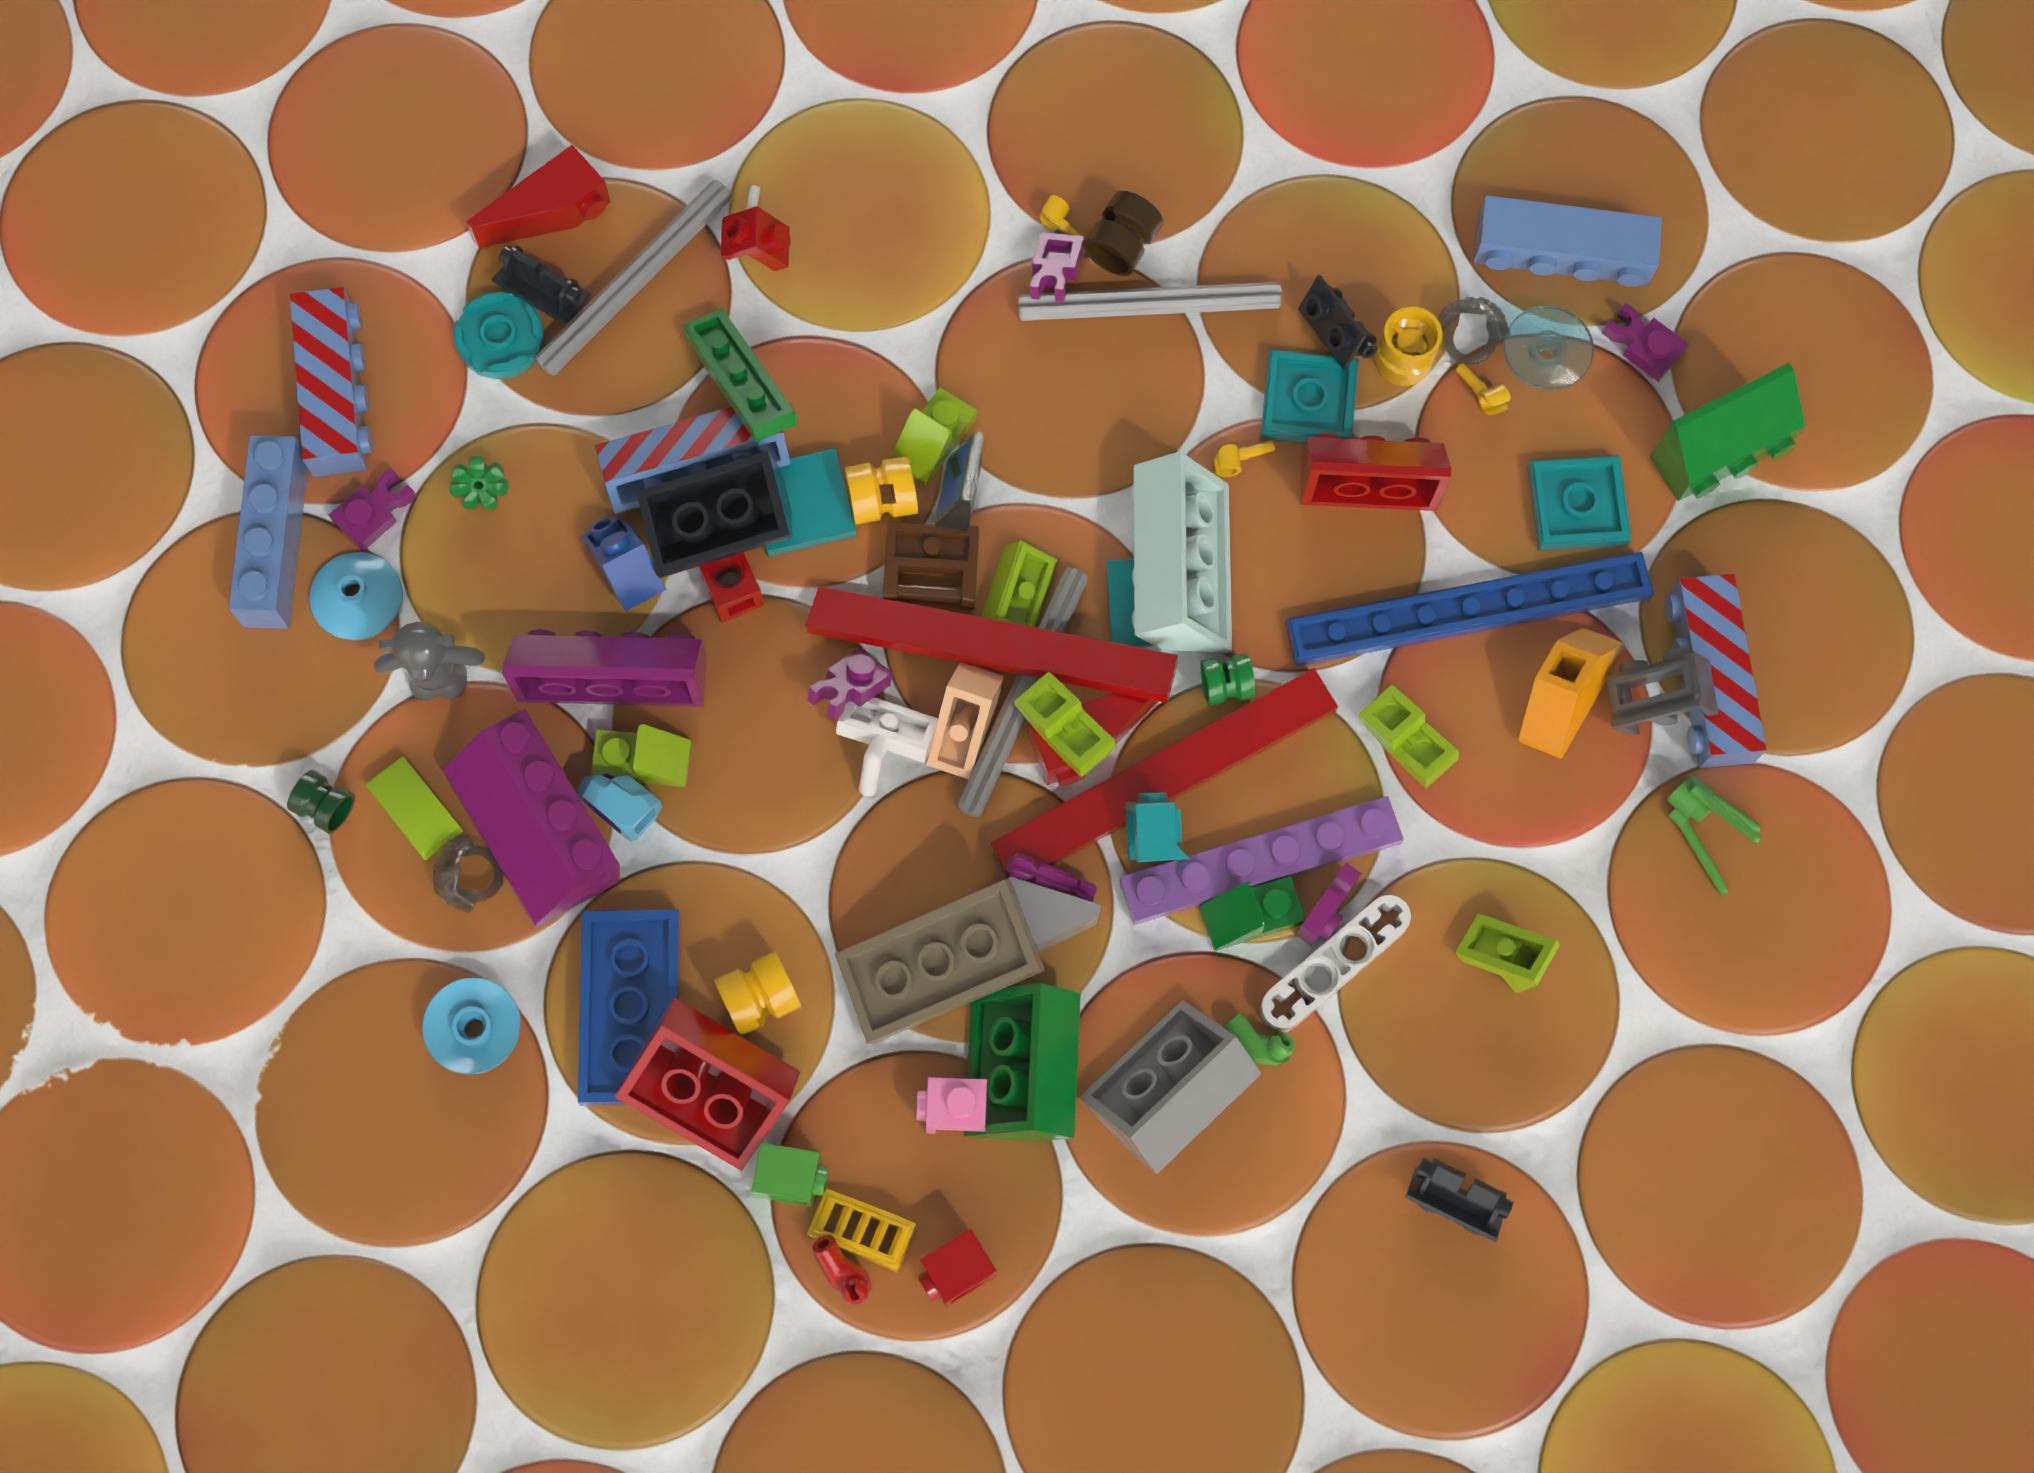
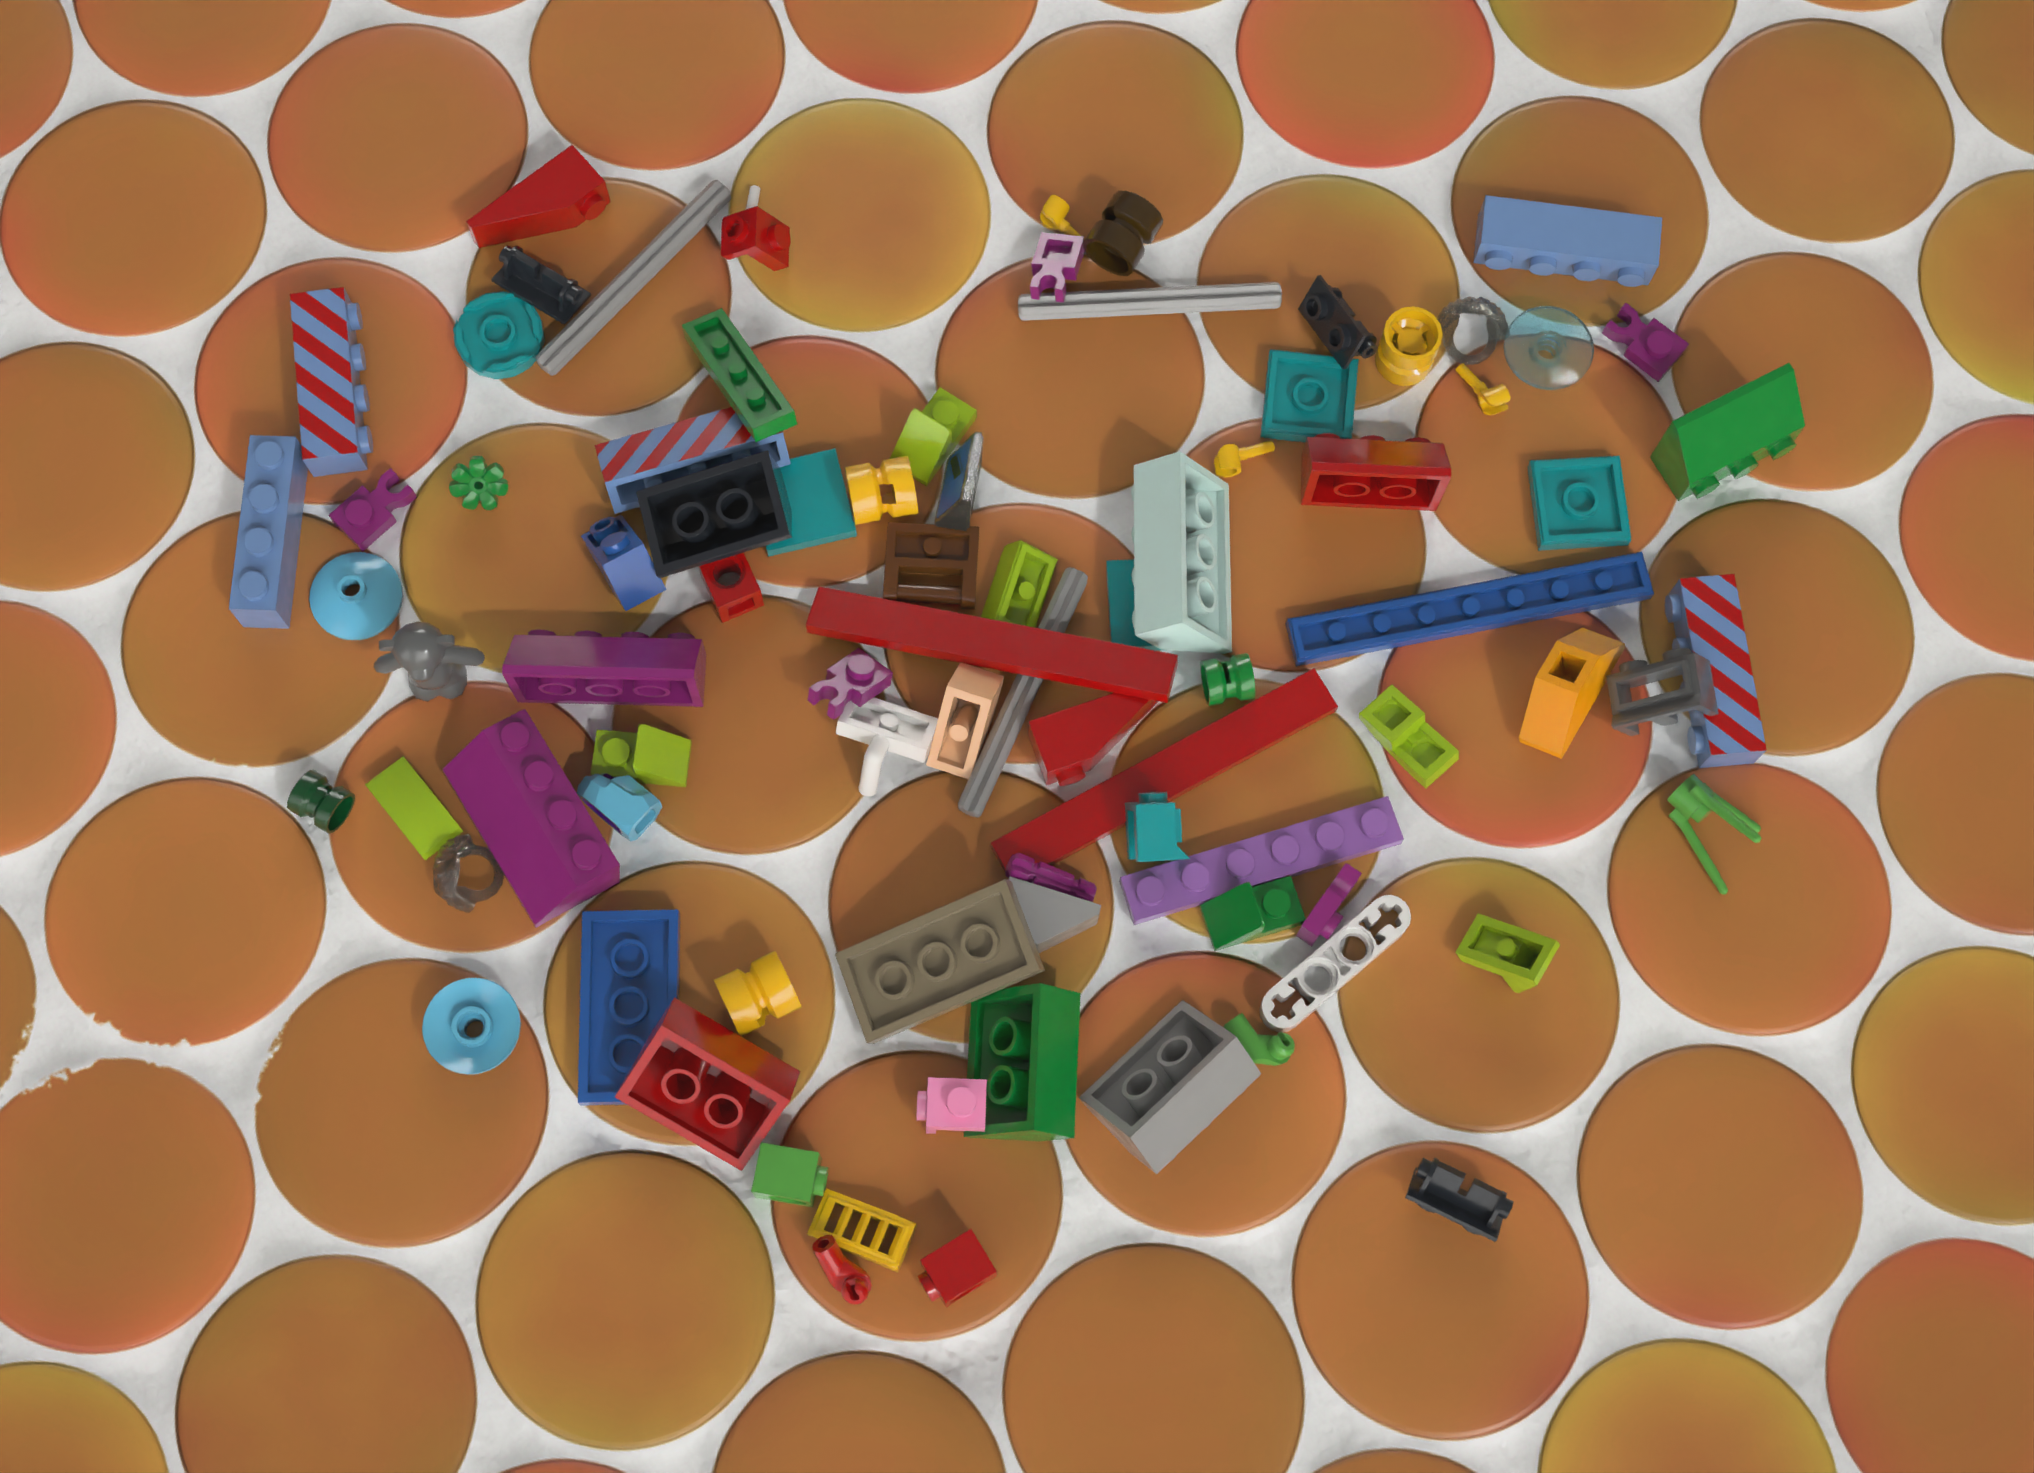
(1064, 724): lime slope -> none

